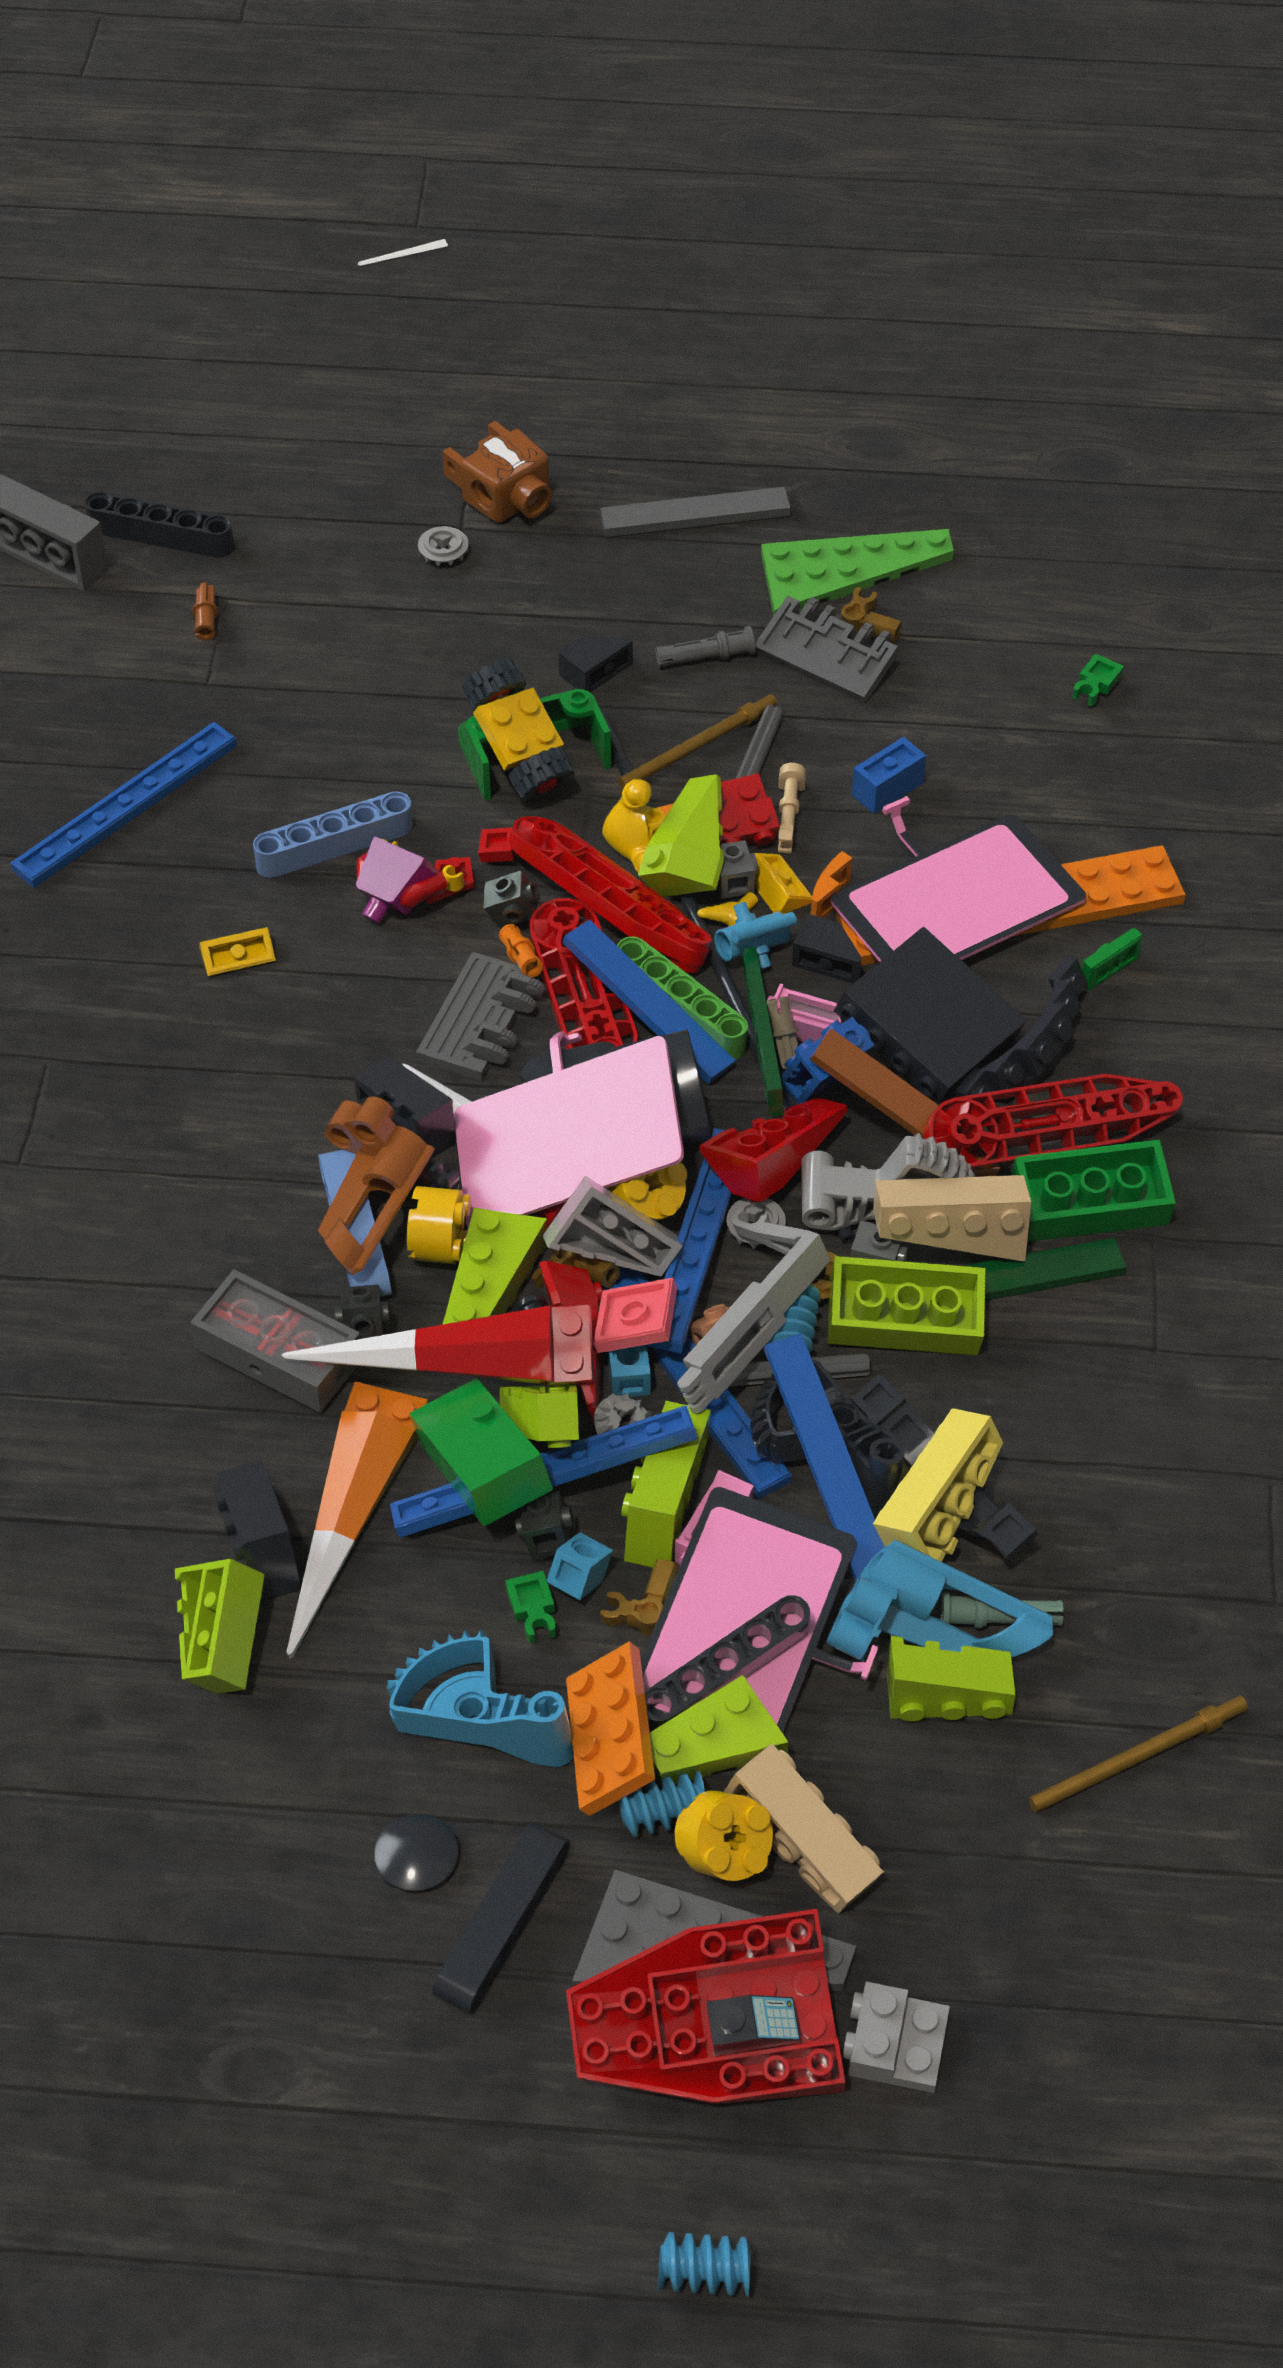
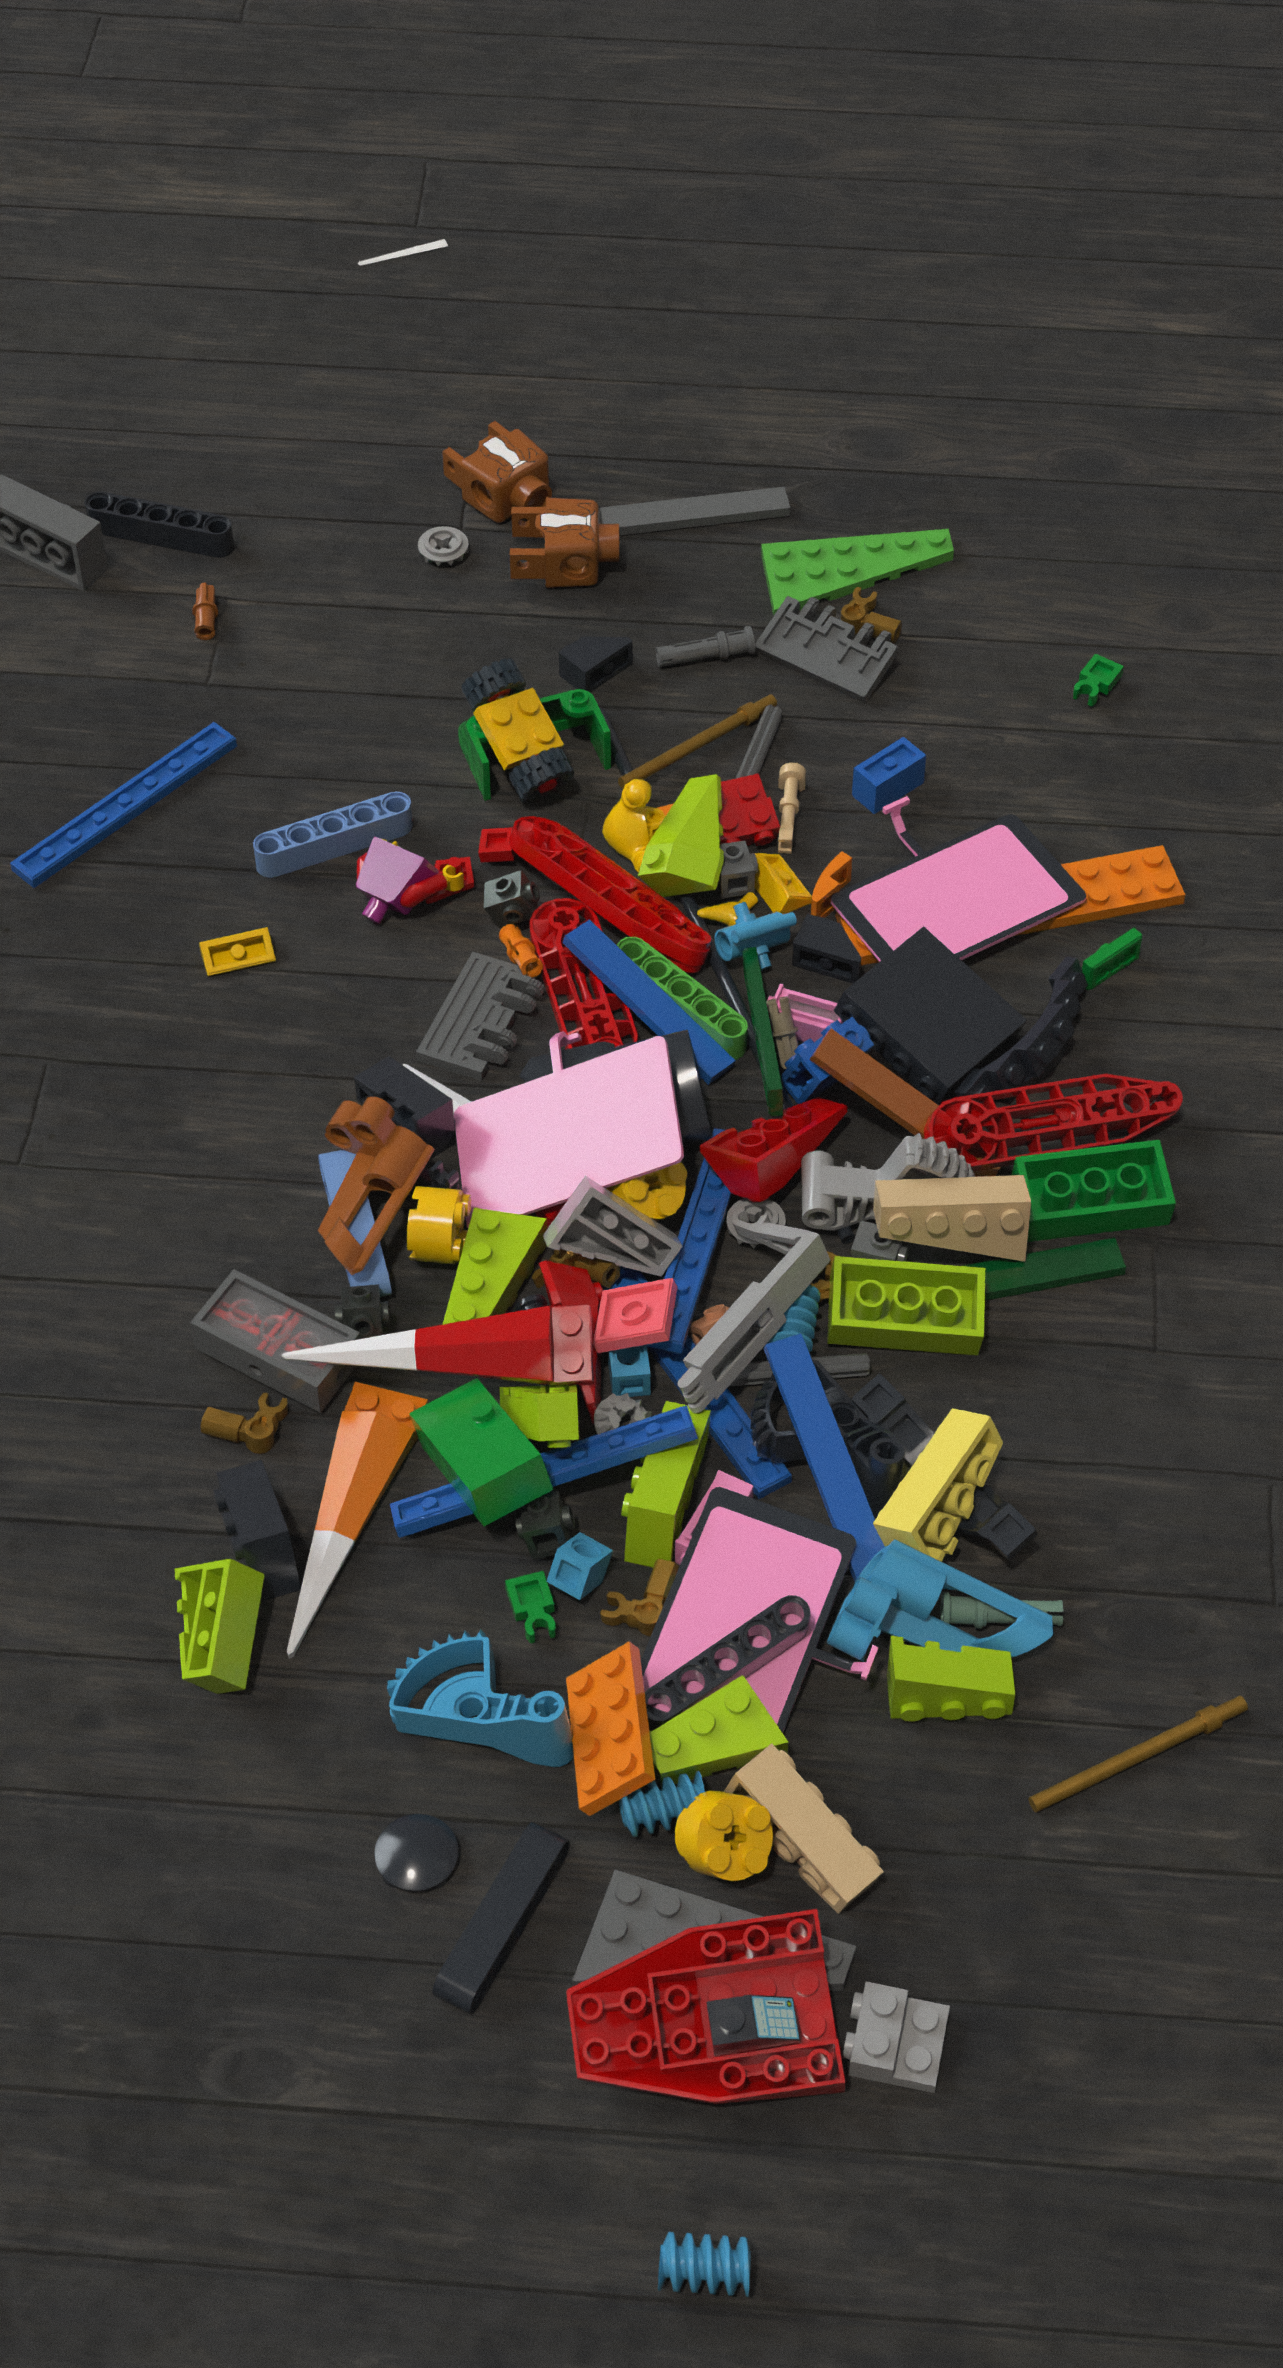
(256, 1432): none -> pearl gold bar
(572, 543): none -> dark orange piece

